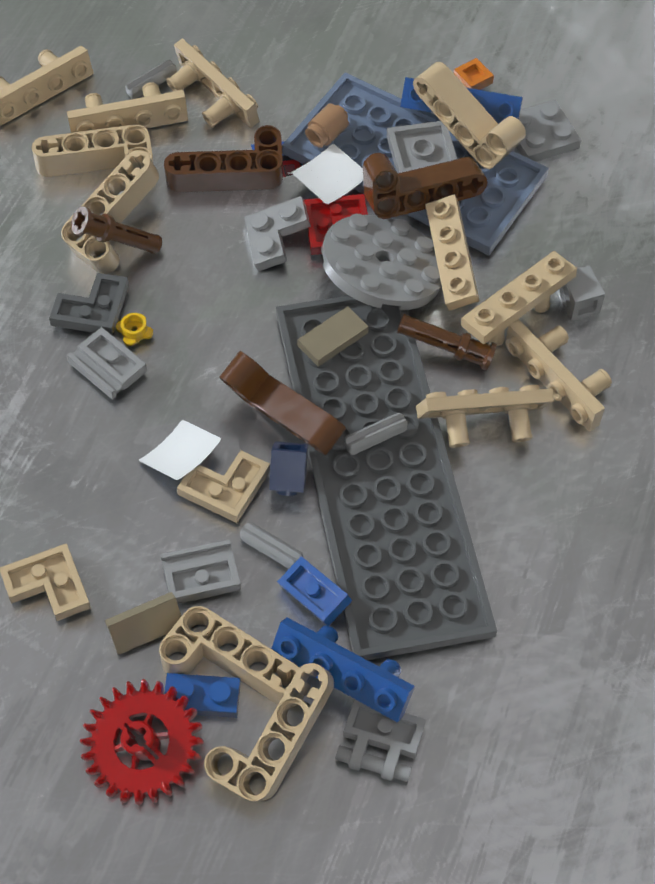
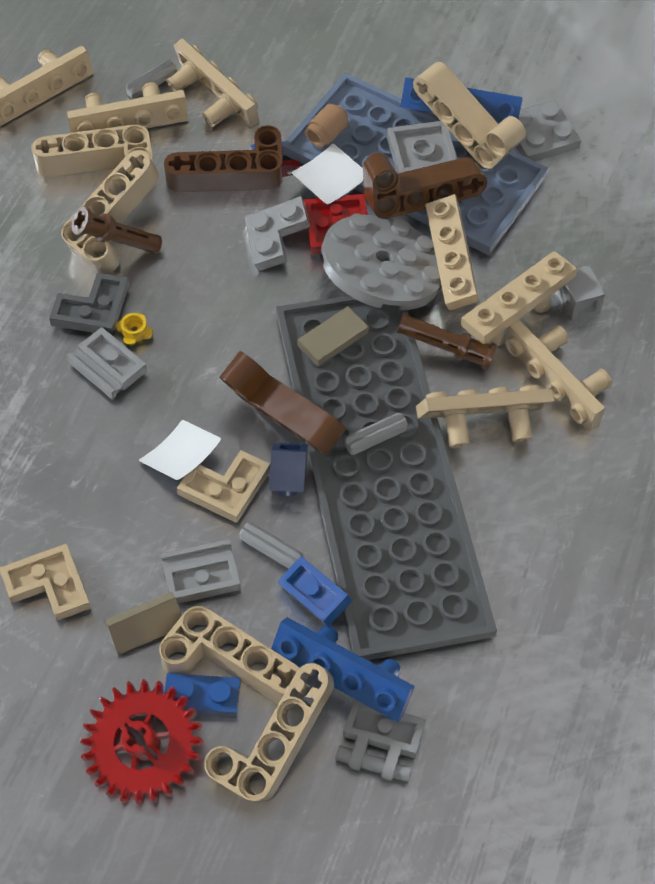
(474, 75): orange plate -> none

